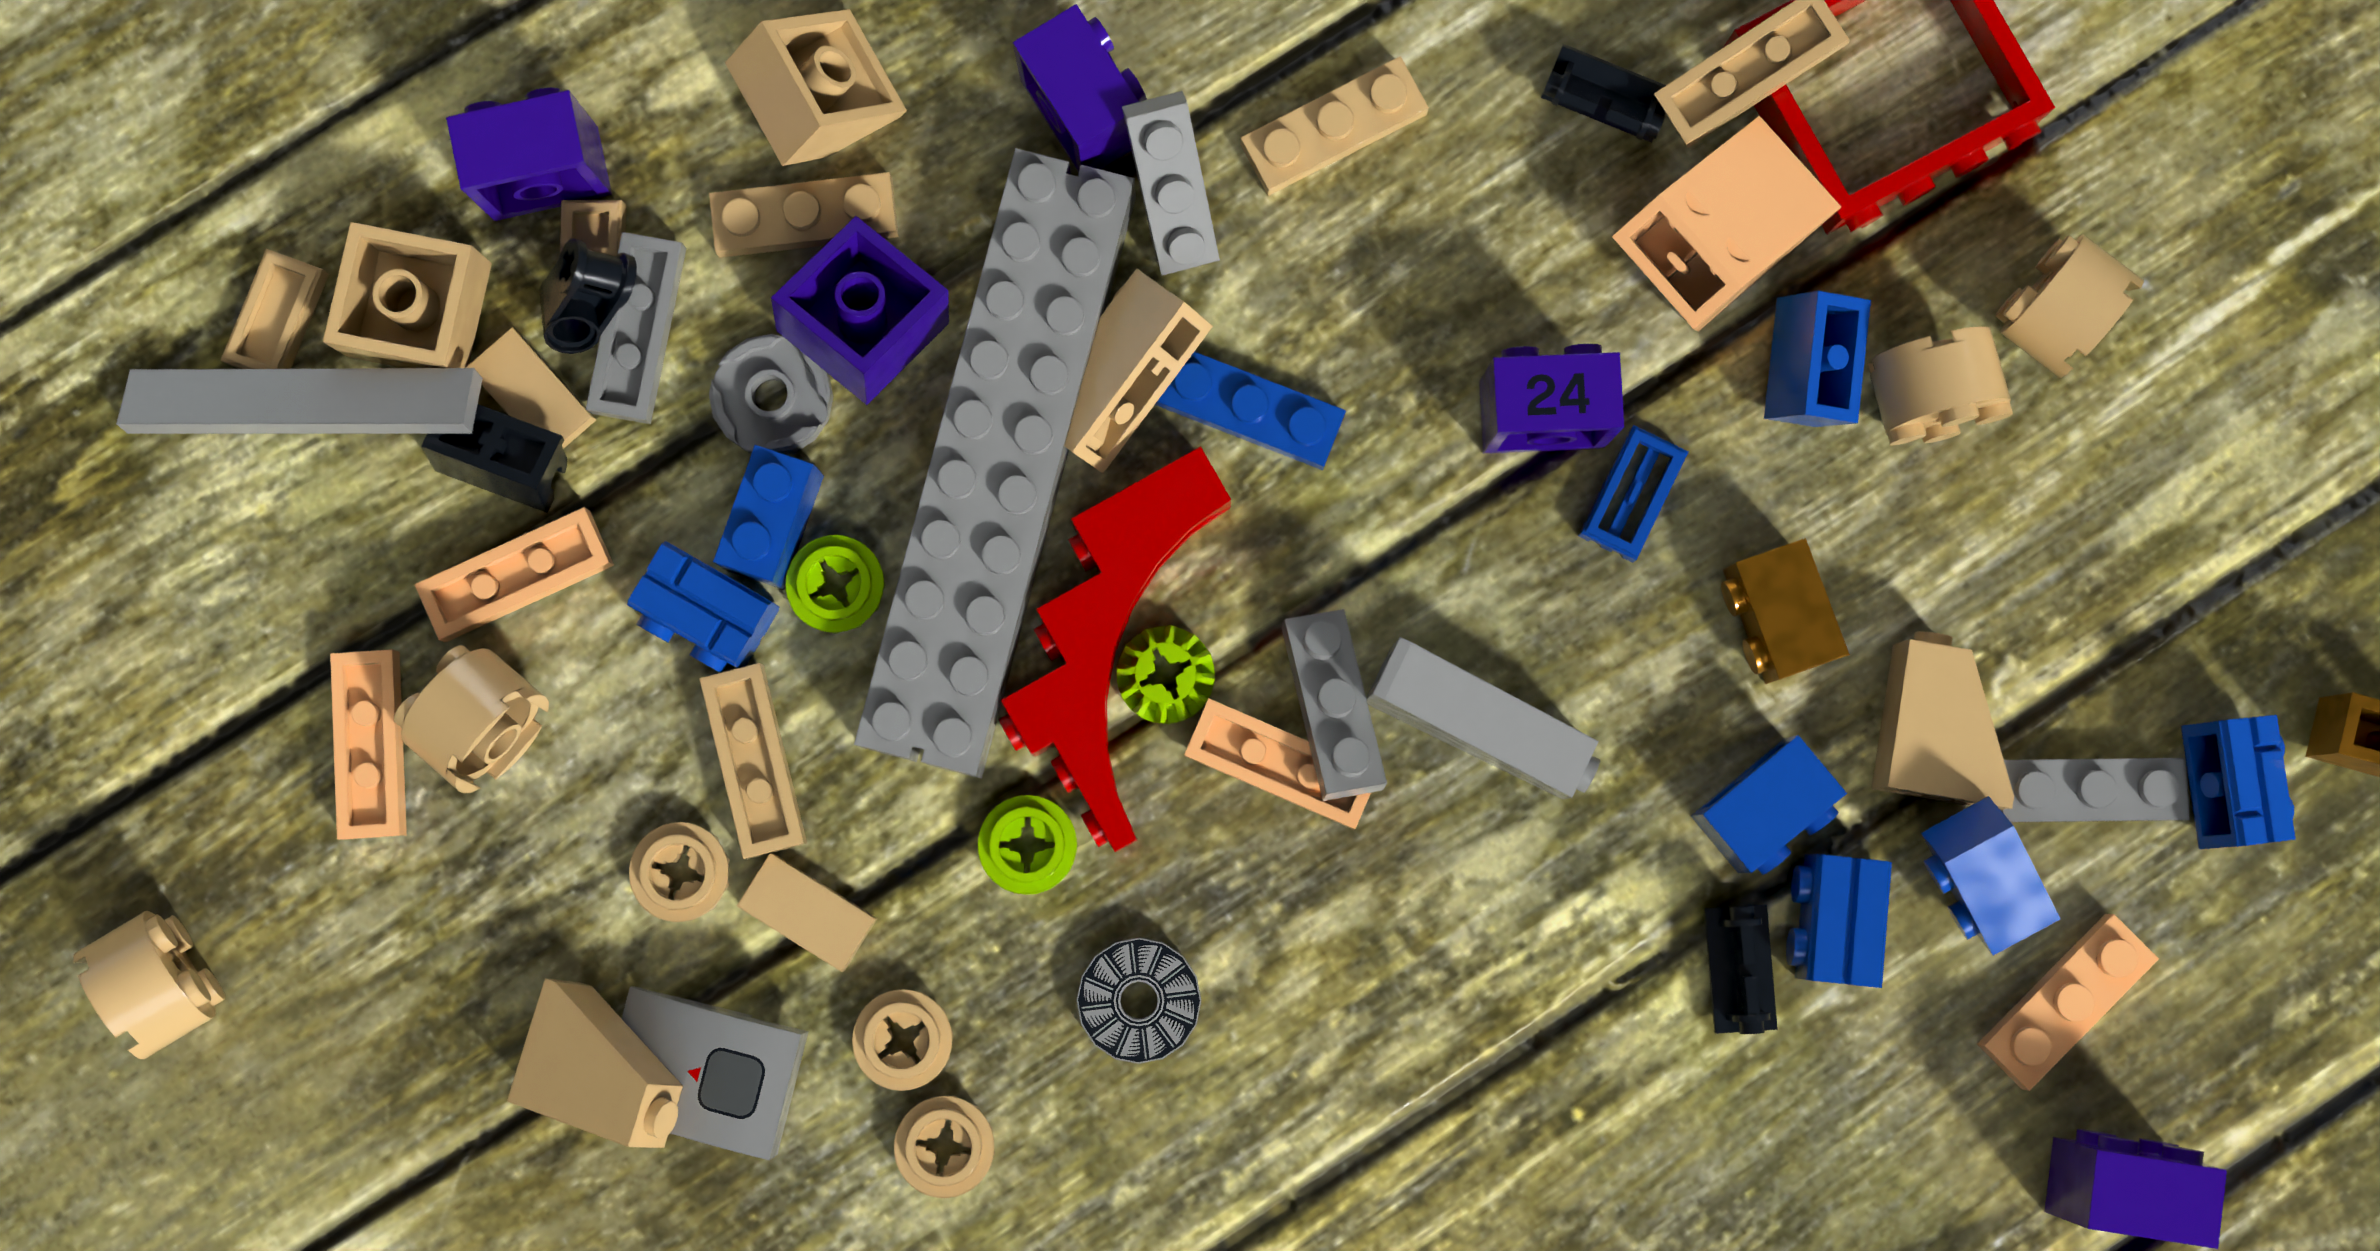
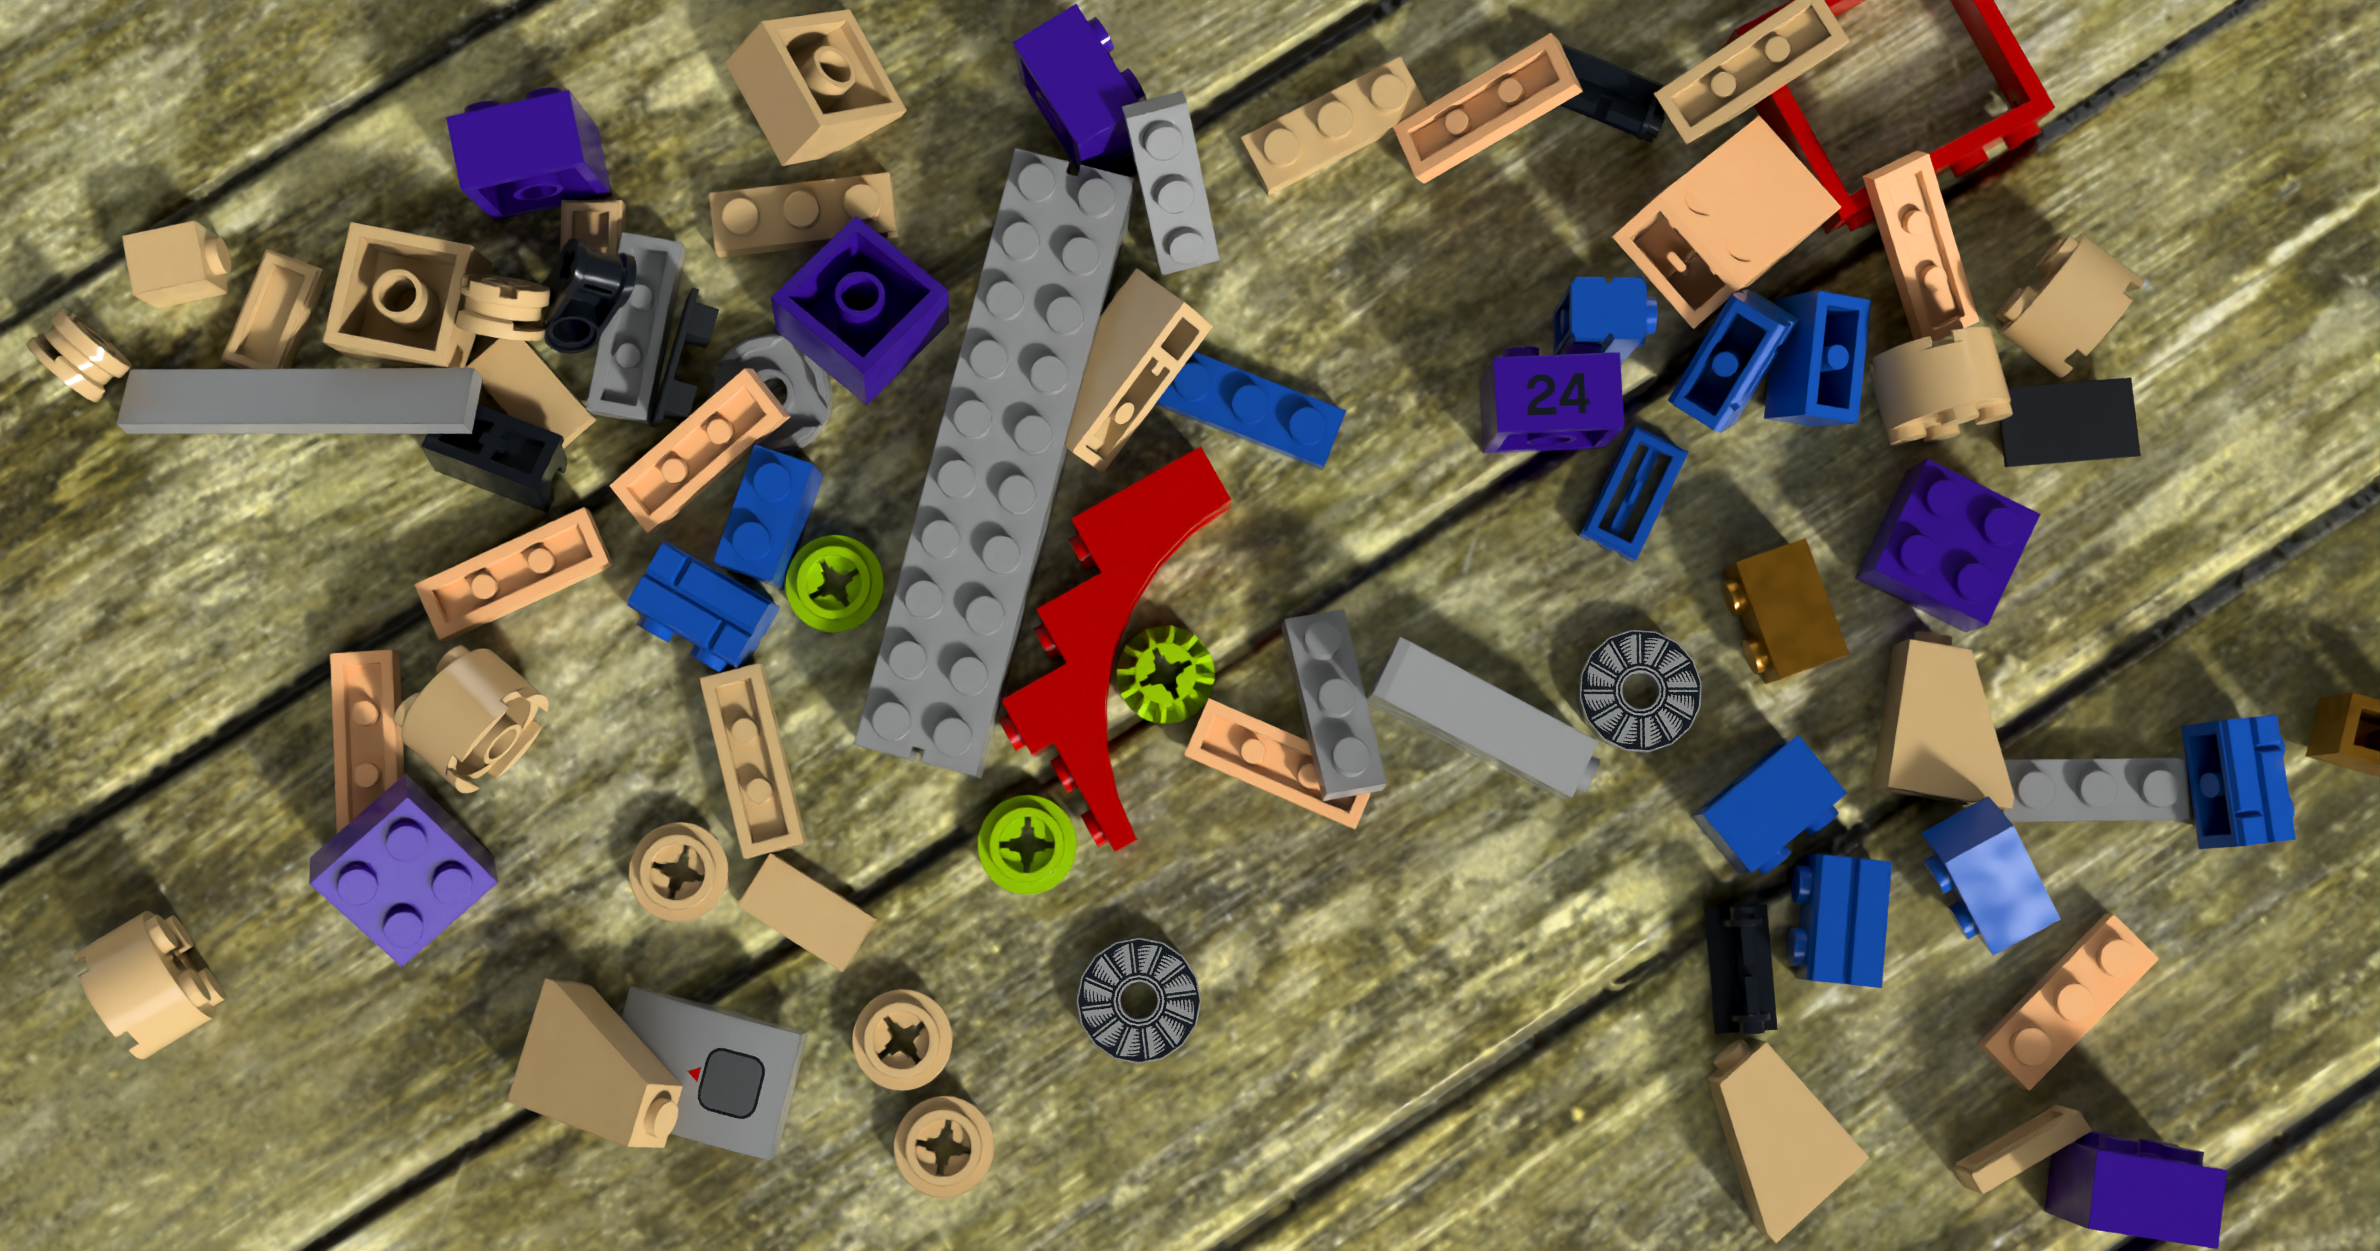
(78, 355): none -> tan wheel
(176, 264): none -> tan brick
(403, 870): none -> dark purple brick
(502, 307): none -> tan wheel
(694, 328): none -> black piece
(700, 450): none -> light nougat plate
(1487, 108): none -> light nougat plate
(1604, 314): none -> blue brick
(1674, 682): none -> tile
(1733, 360): none -> blue brick
(1779, 1137): none -> tan slope
(1921, 247): none -> light nougat plate
(1947, 546): none -> dark purple brick
(2021, 1148): none -> tan tile
(2070, 423): none -> black piece

